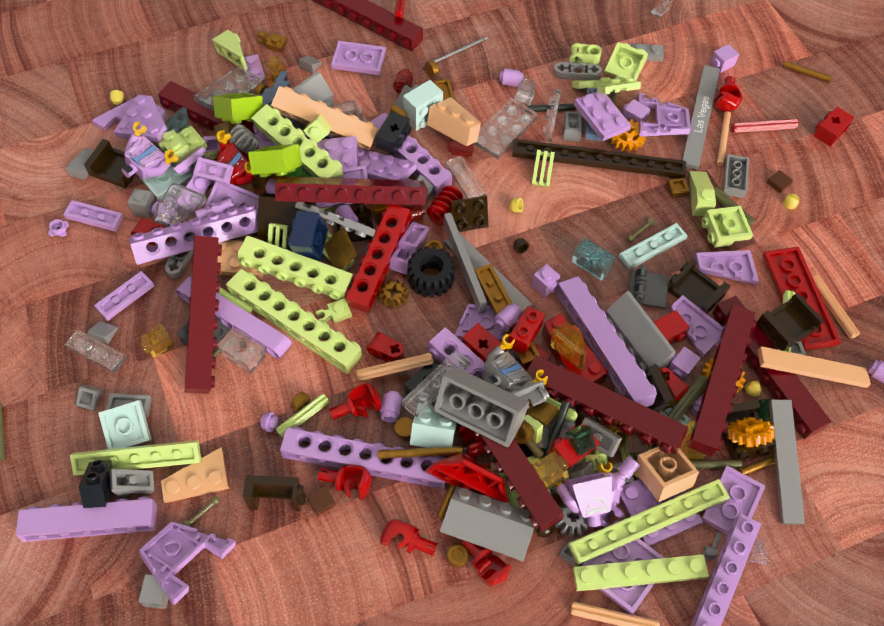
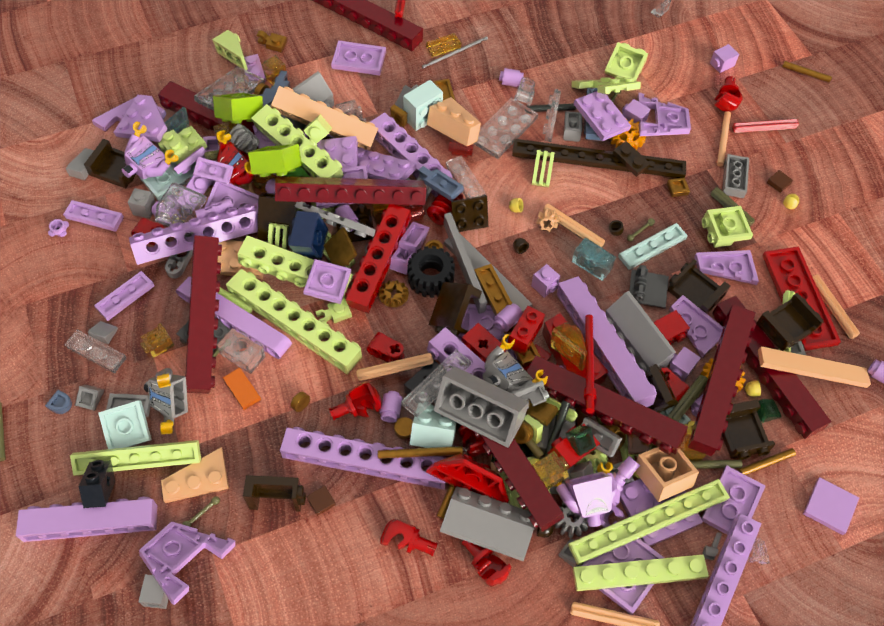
(59, 403): none -> sand blue tile
(117, 97): light yellow hinge -> none
(131, 481): light grey slope -> none
(167, 396): none -> light grey torso
(241, 388): none -> orange tile
(269, 421): lavender plate -> none
(303, 414): yellowish green axle -> none
(309, 64): light grey slope -> none
(327, 281): none -> lavender tile
(348, 478): red piece -> none
(393, 133): black brick -> none
(403, 78): clear red brick -> none
(431, 69): pearl gold tile -> none
(441, 183): none -> sand blue hinge
(444, 46): none -> clear yellow tile
(452, 307): none -> dark brown panel
(457, 555): pearl gold tile -> none
(548, 220): none -> light nougat gear
(566, 66): light grey beam -> none
(576, 227): none -> light nougat axle
(586, 54): yellowish green piece -> none
(589, 391): none -> red bar
(616, 228): none -> dark brown hinge
(631, 158): none -> dark brown plate
(655, 52): light grey plate -> none
(700, 117): light grey tile -> none
(701, 193): yellowish green slope -> none
(750, 432): light orange gear -> none
(786, 463): light grey tile -> none
(831, 506): none -> lavender tile
(833, 126): red brick -> none

